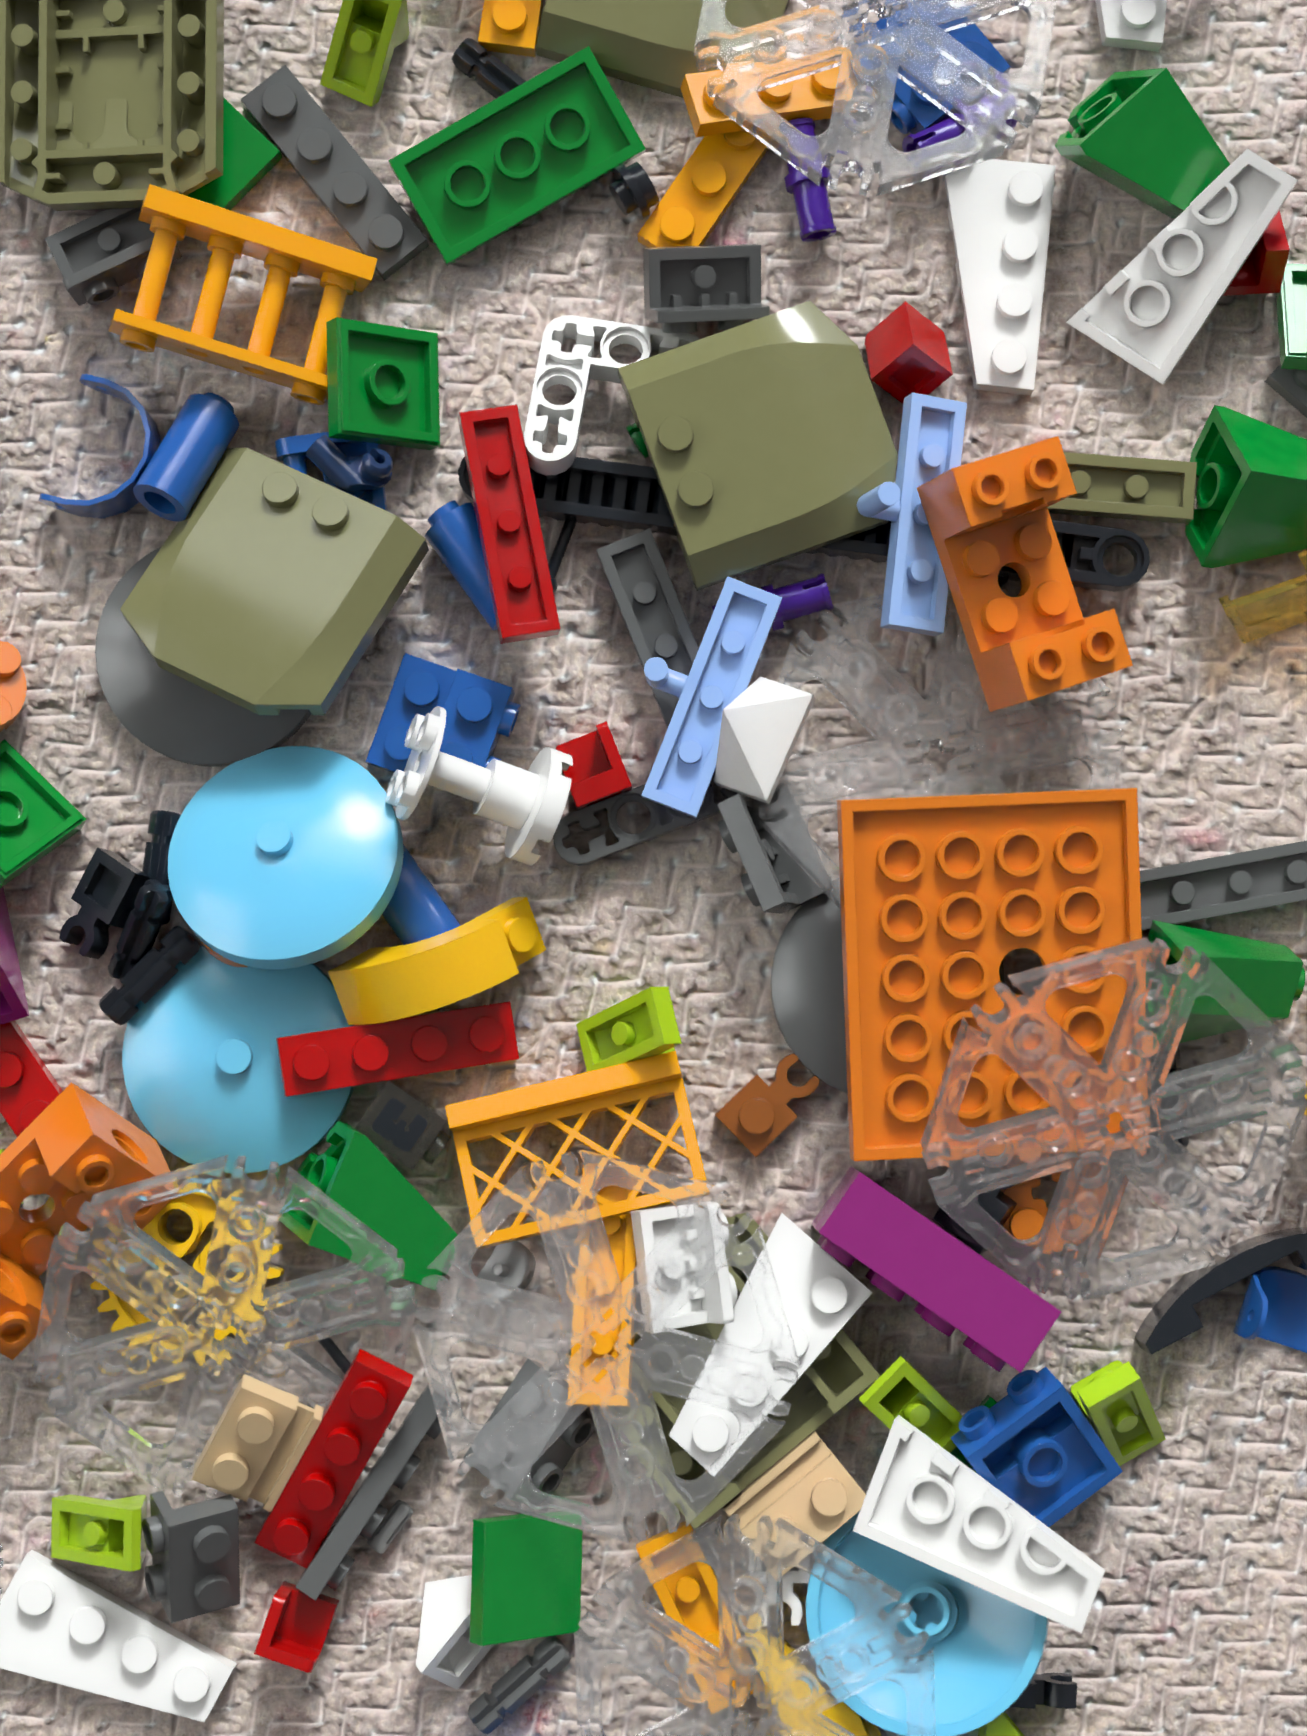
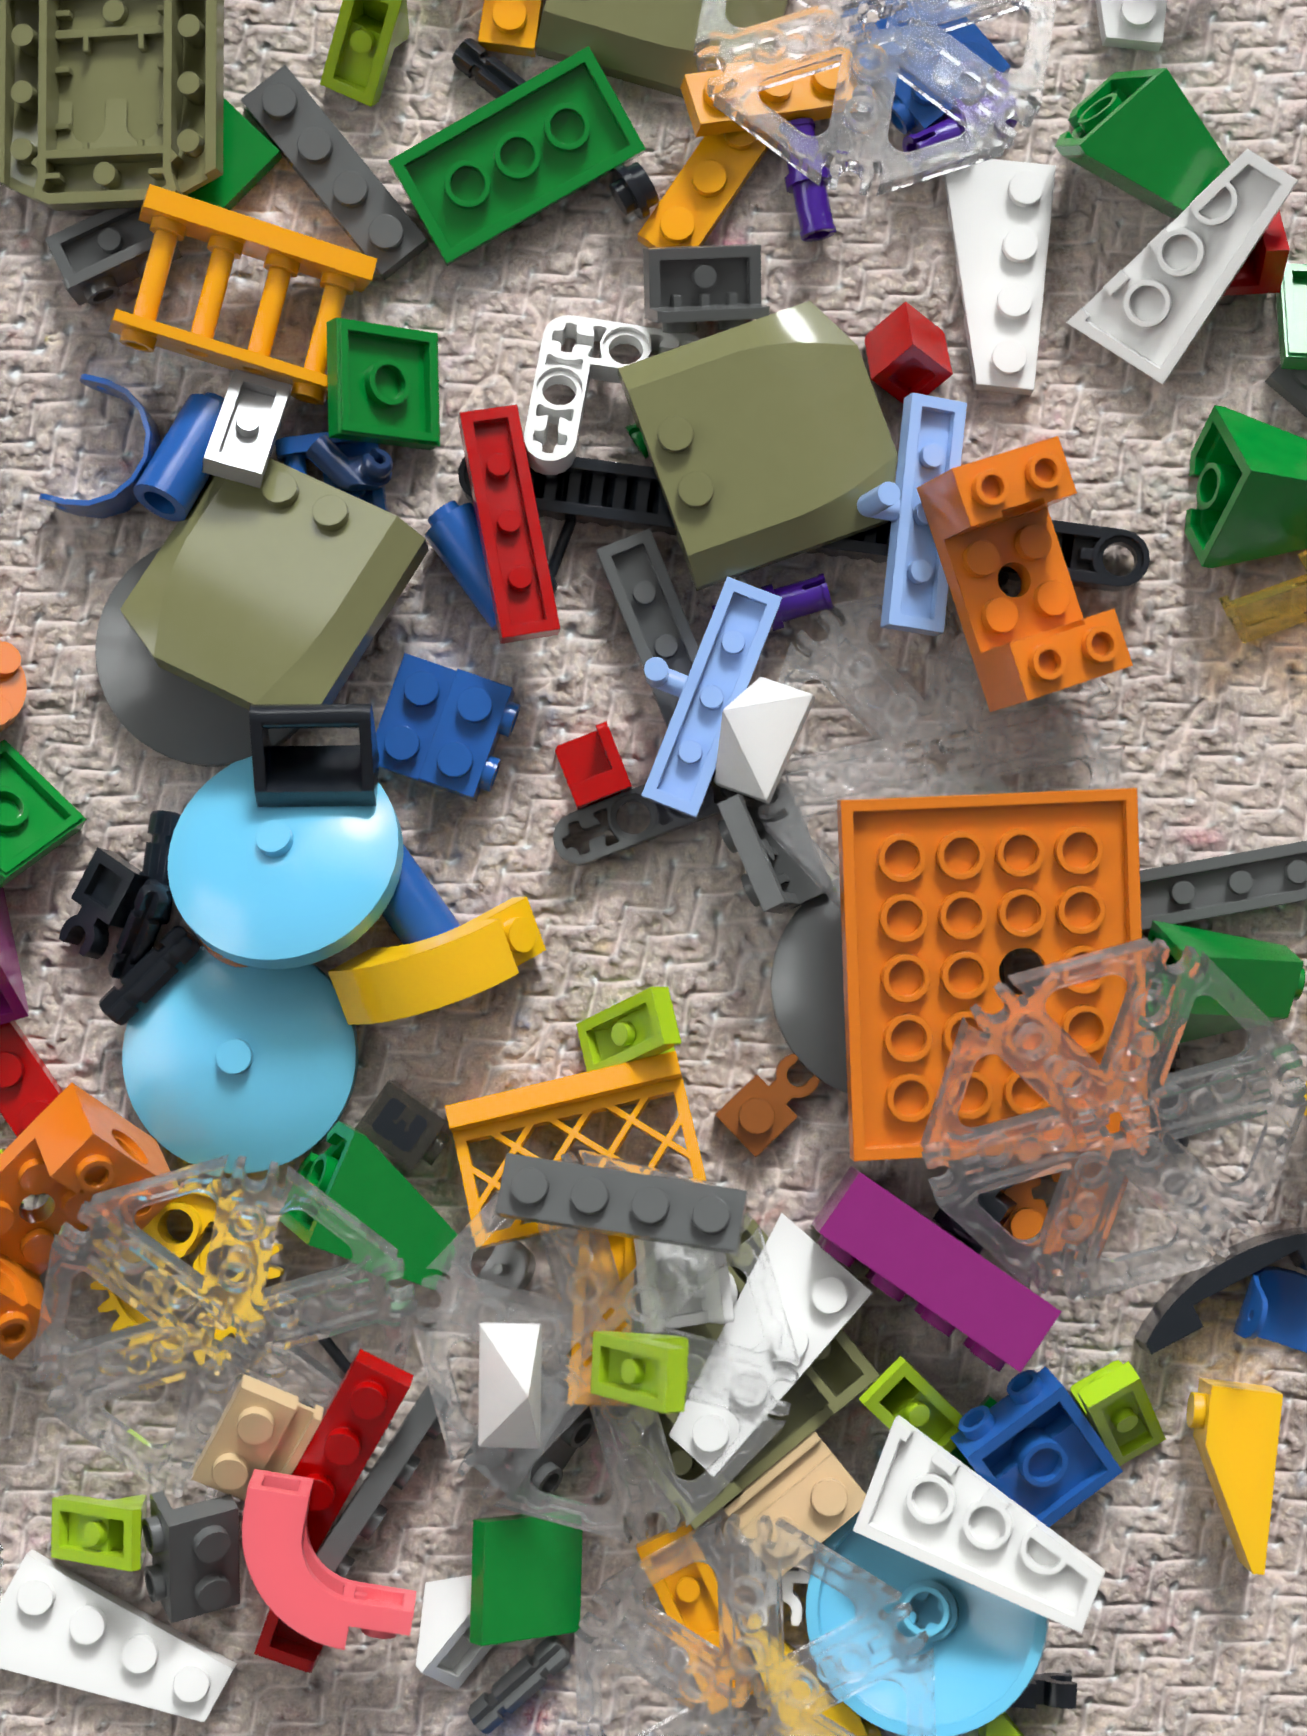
(246, 428): none -> plate
(298, 1583): none -> coral arch
(314, 773): none -> black tile
(390, 1526): light grey piece -> none
(397, 1048): red plate -> none
(510, 1385): none -> white slope
(518, 798): white piece -> none
(622, 1203): none -> dark grey plate
(641, 1369): none -> lime slope
(1130, 488): olive plate -> none
(1238, 1445): none -> yellow slope

